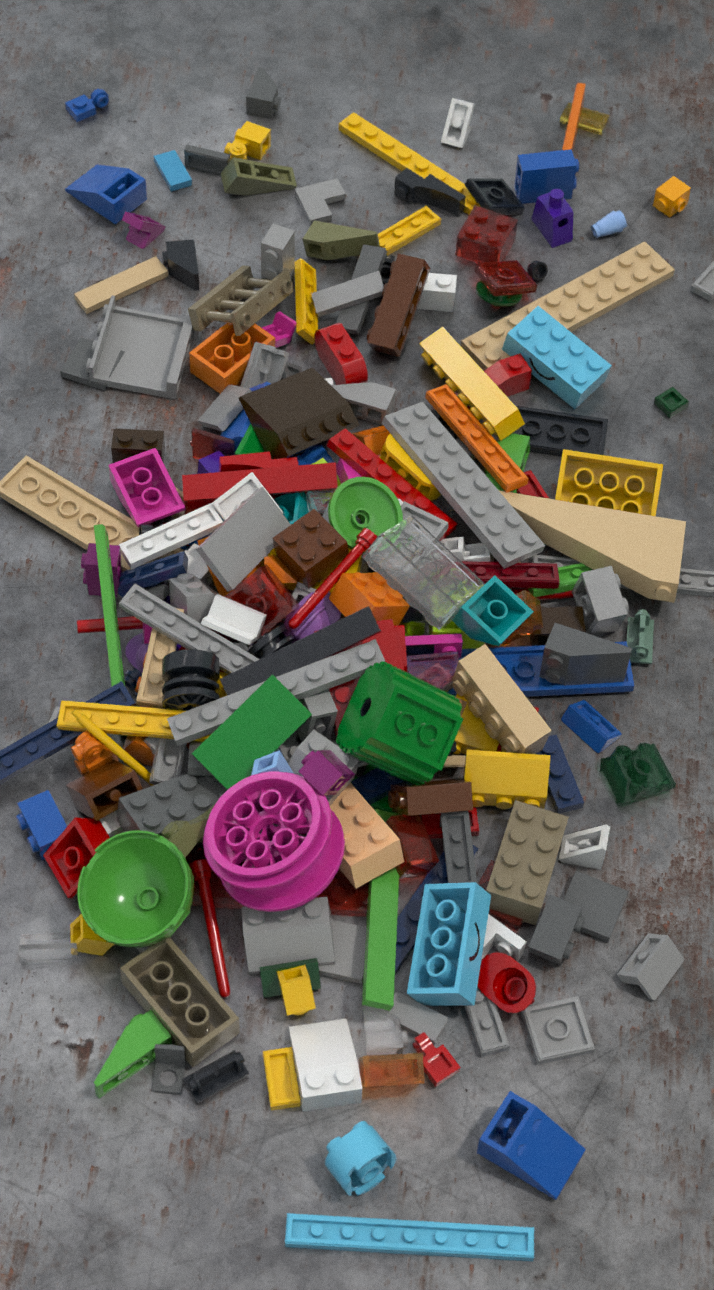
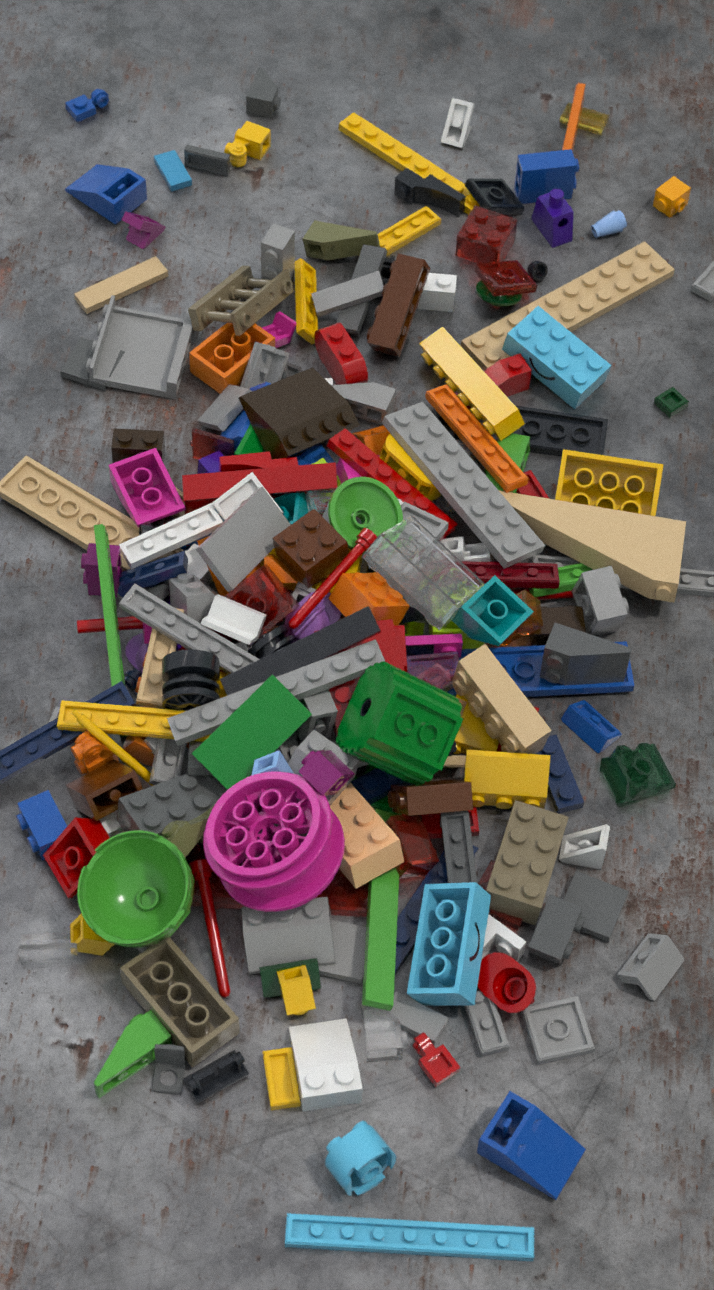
(182, 262): black slope -> none
(254, 177): olive slope -> none
(315, 198): light grey tile -> none
(391, 1070): clear orange brick -> none
(640, 637): sand green hinge -> none

